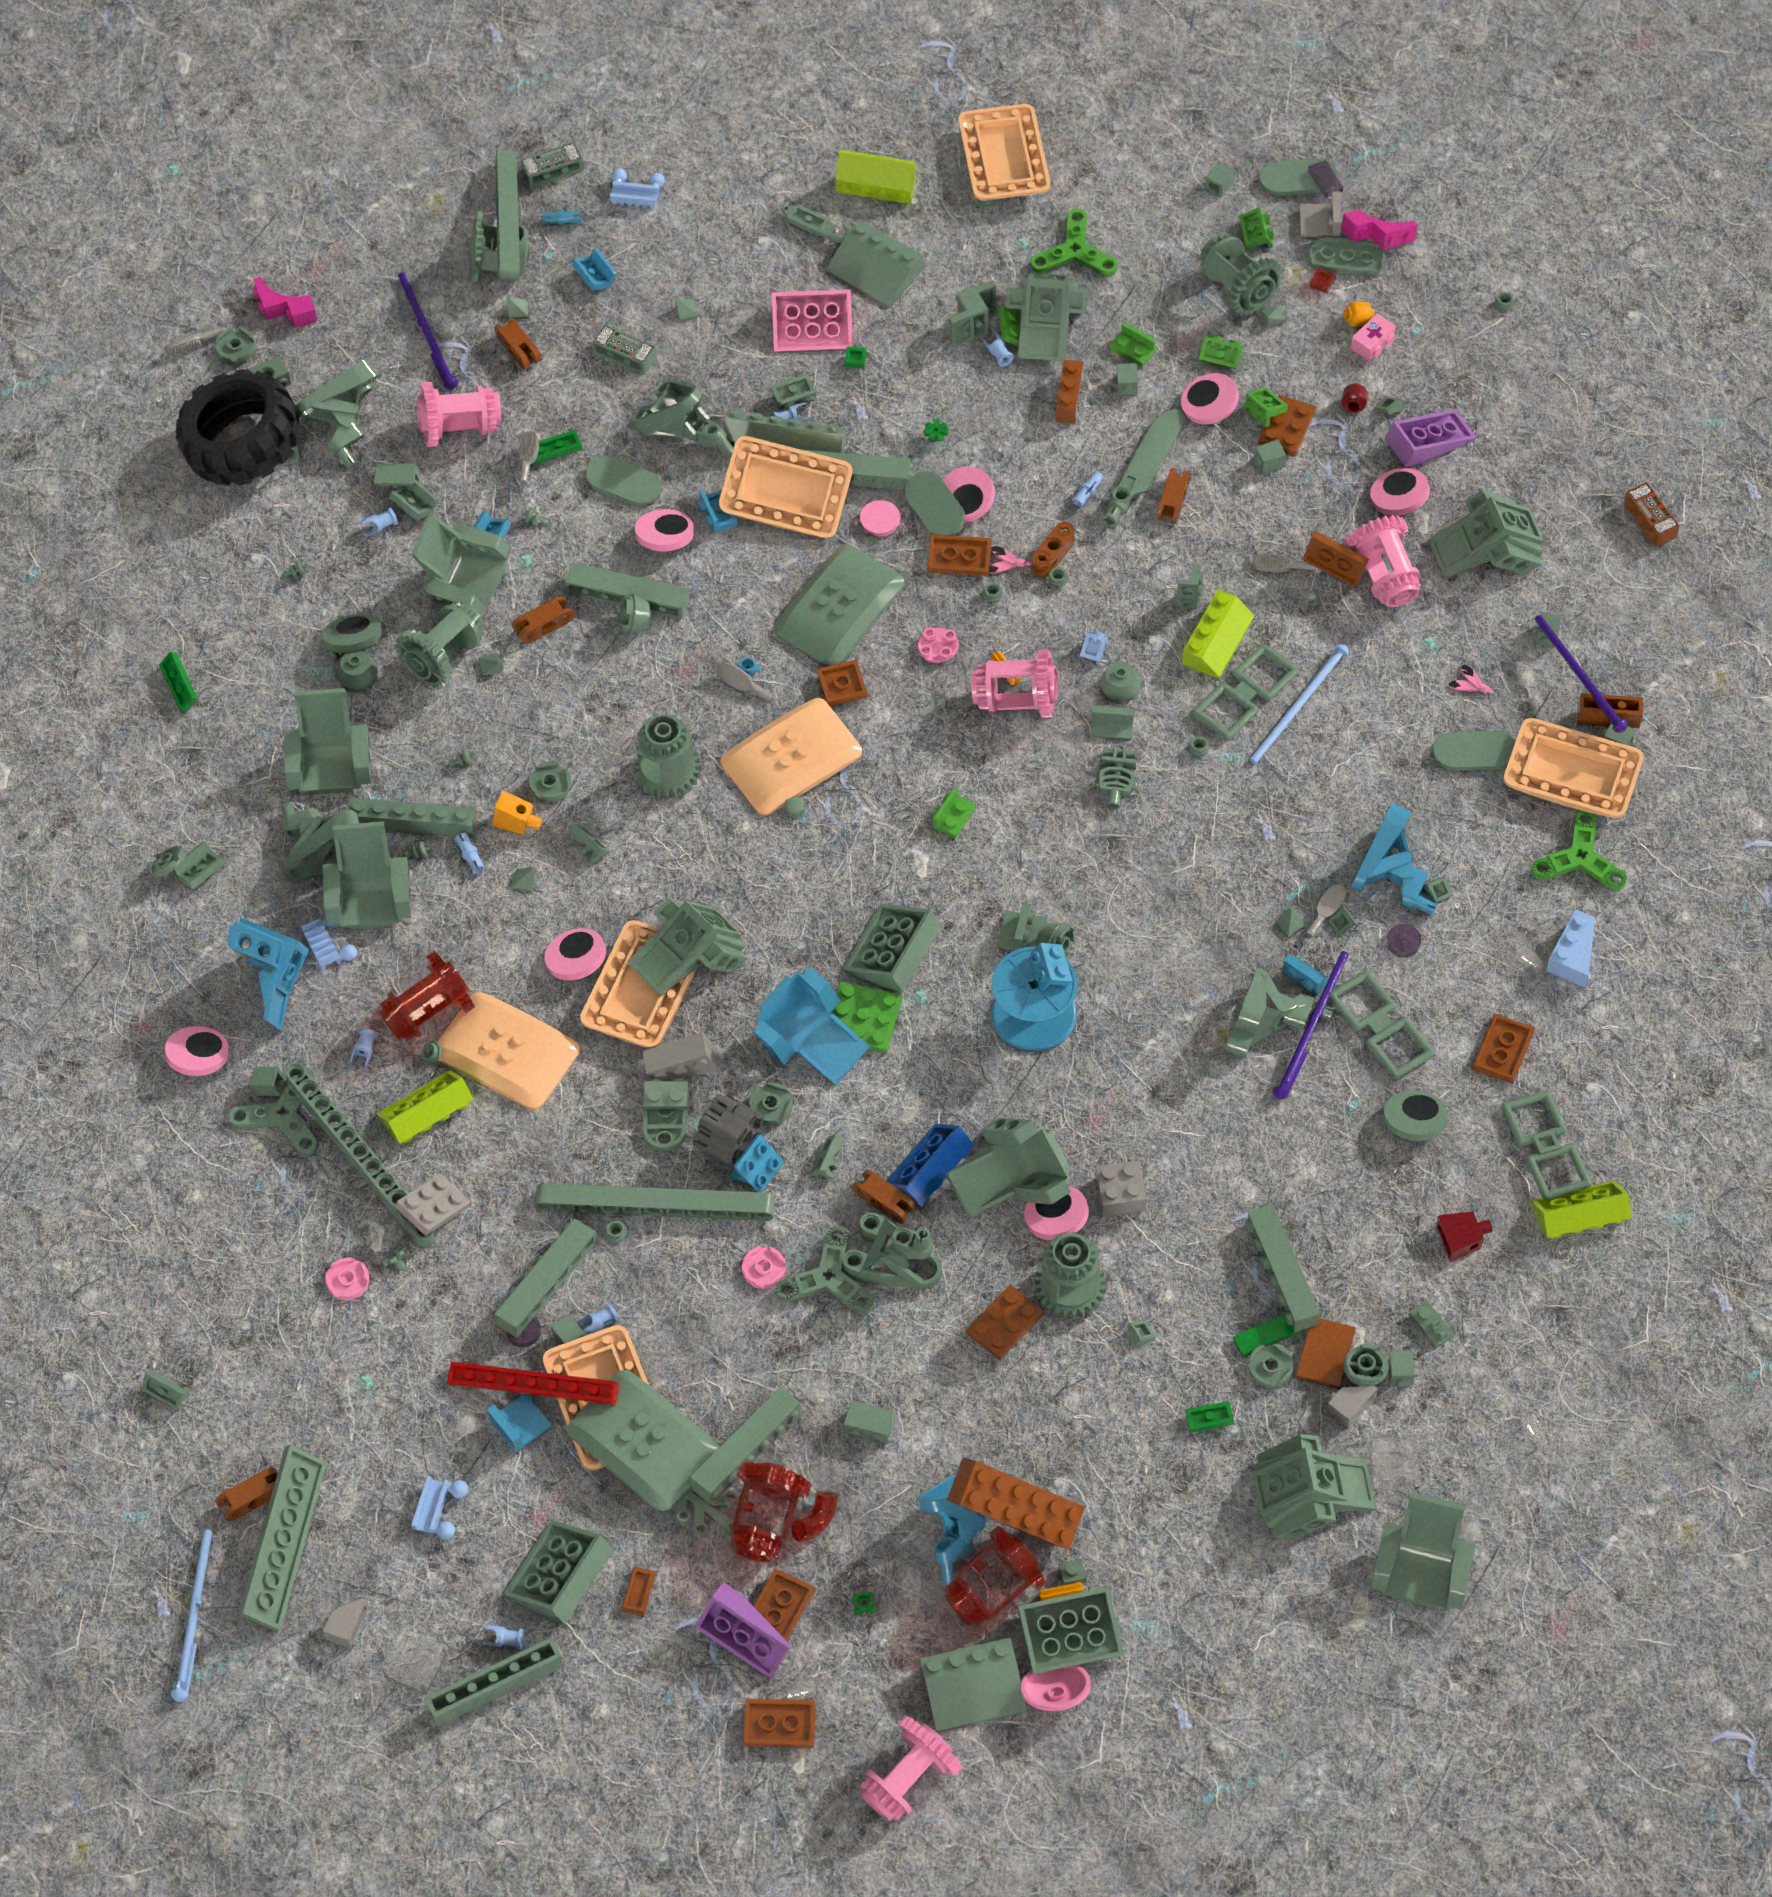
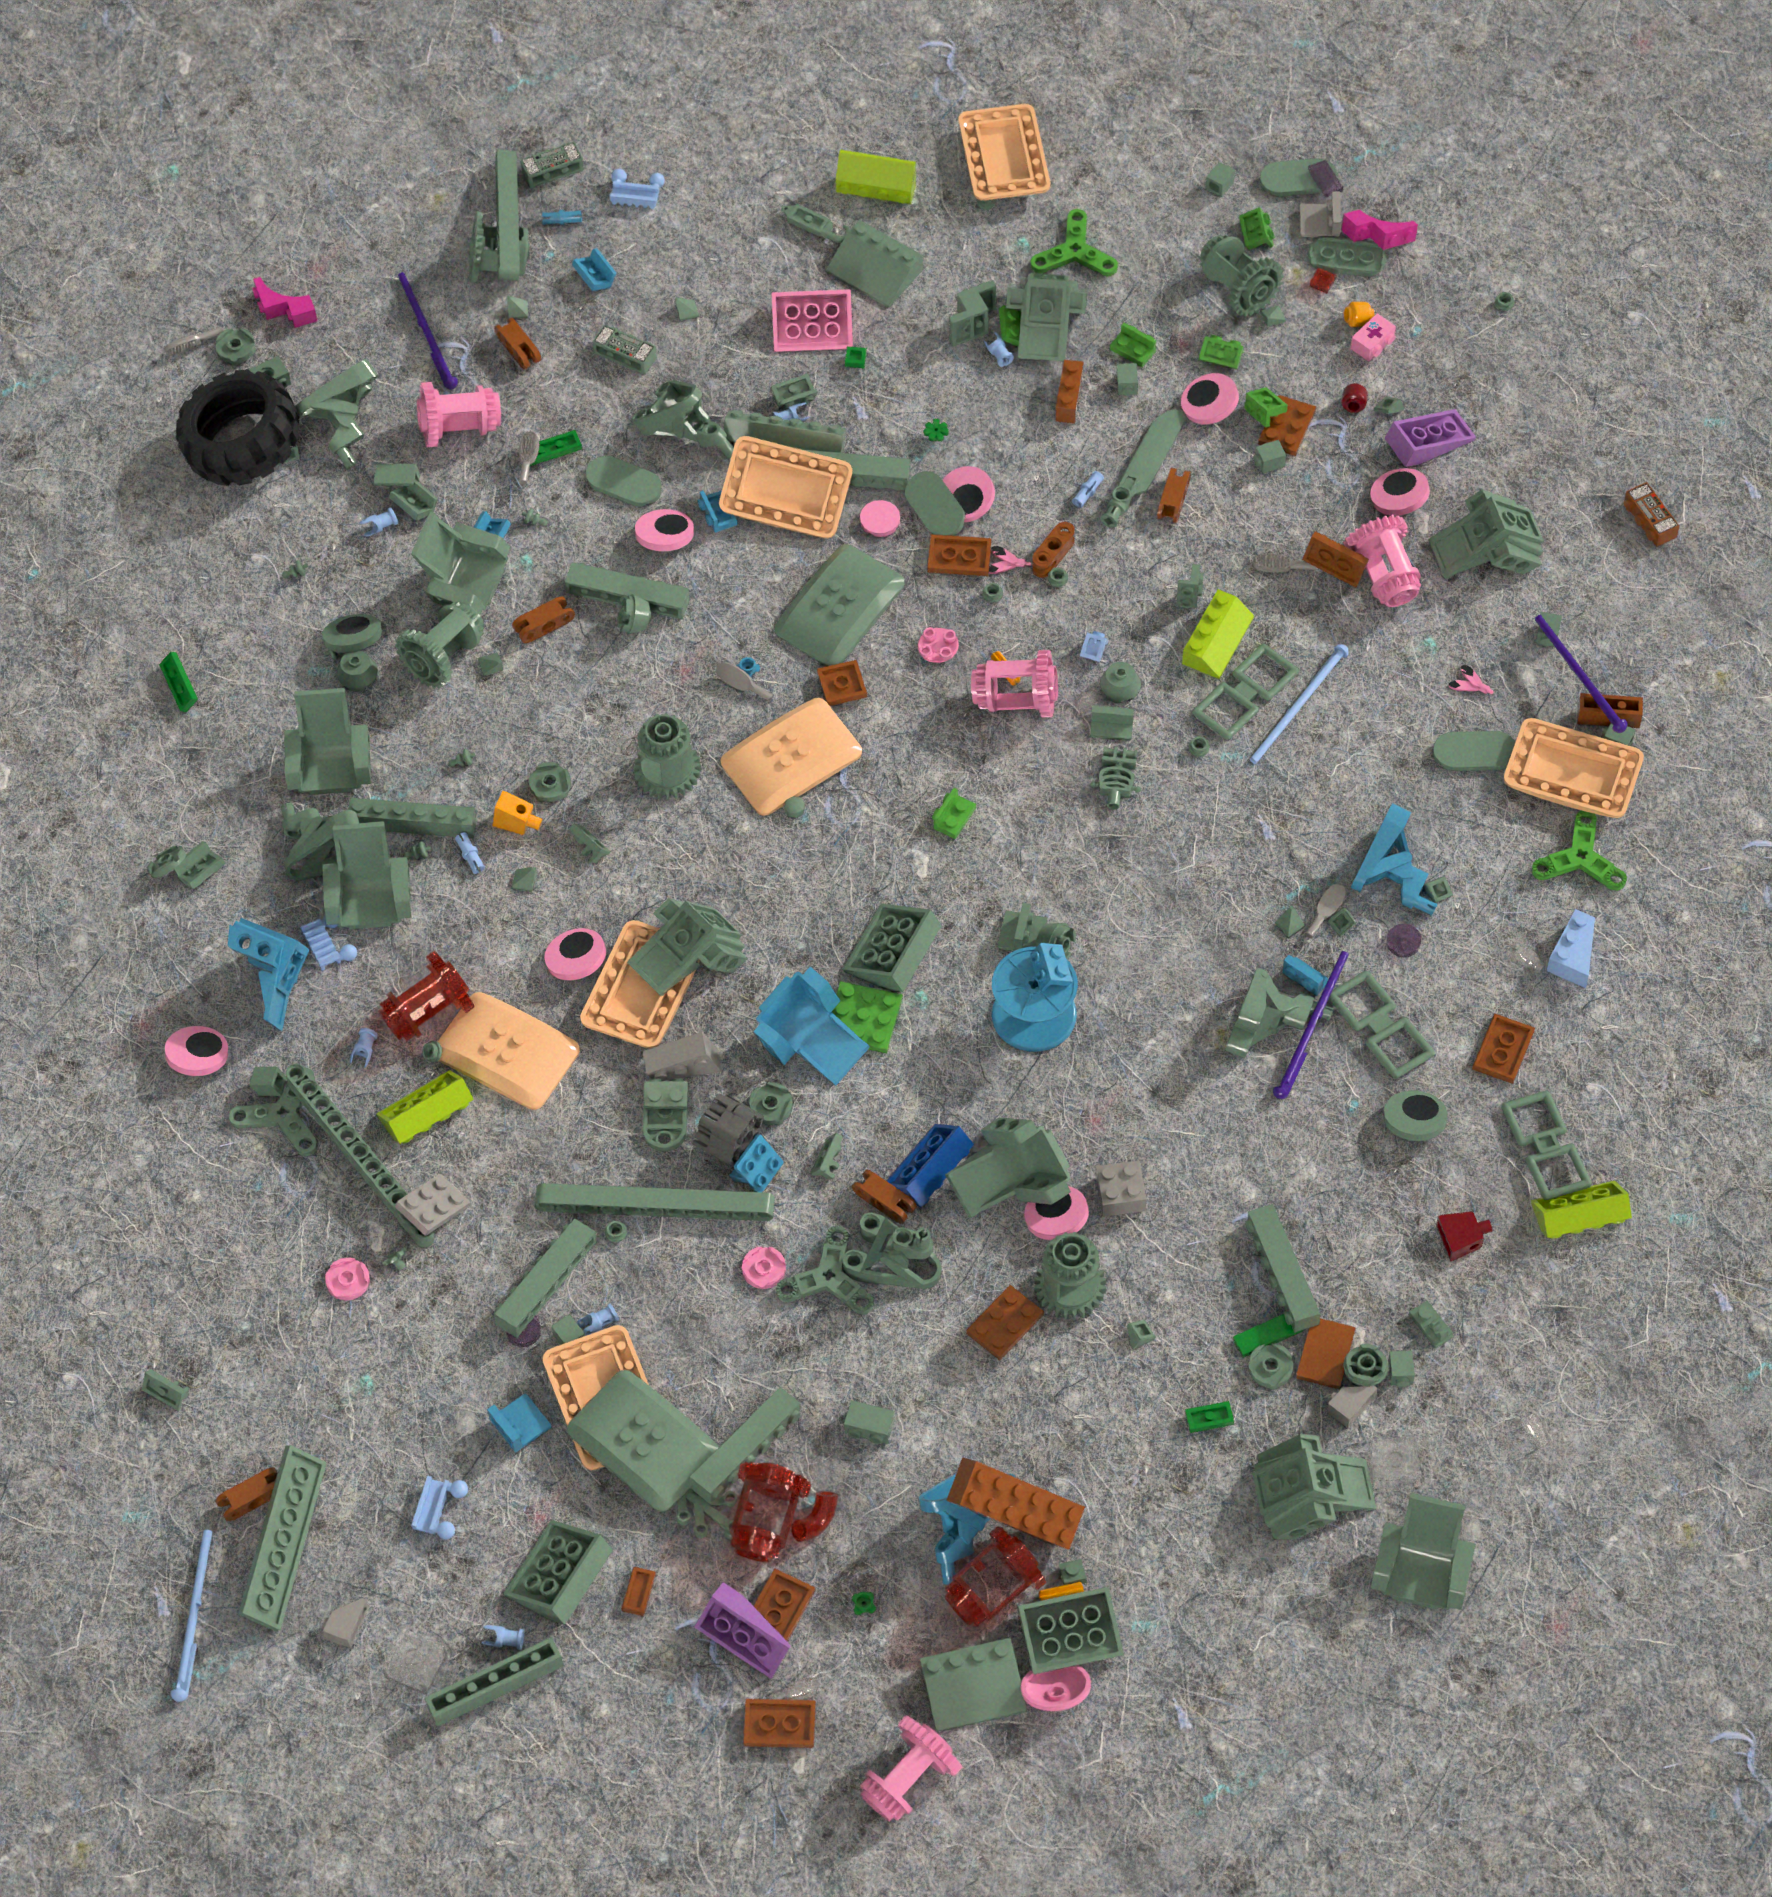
(533, 1383): red tile -> none

